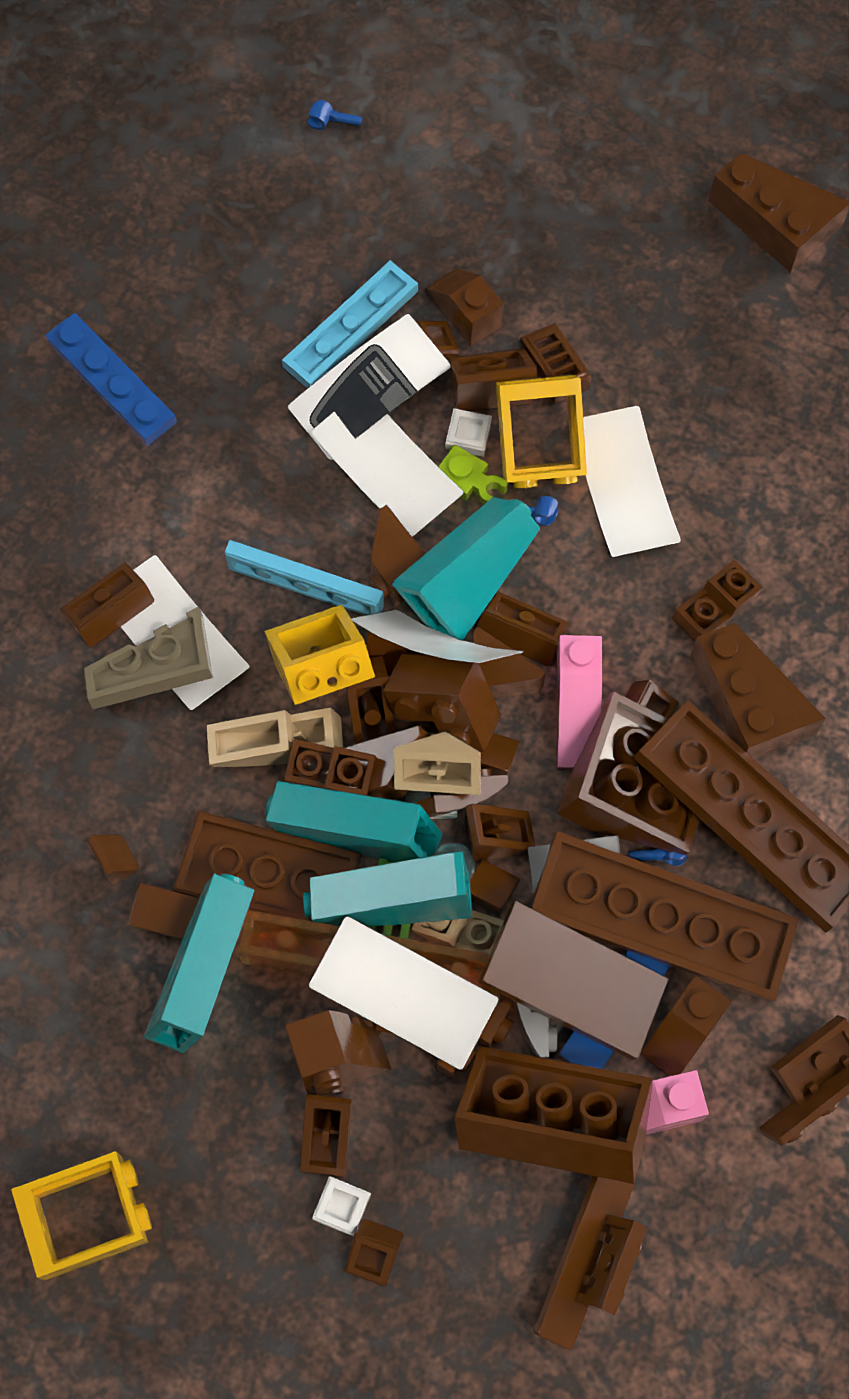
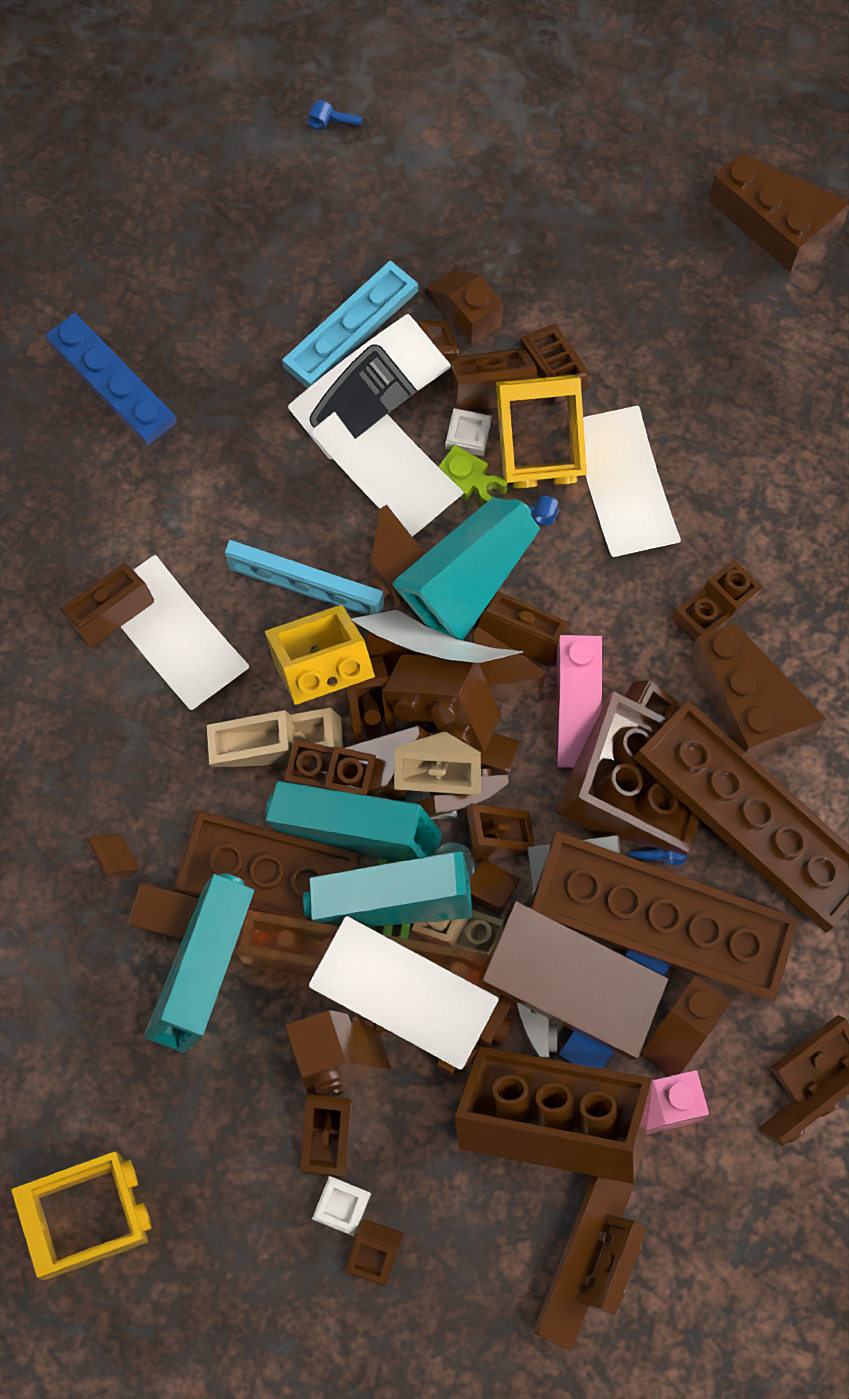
(164, 662): dark tan wing -> none

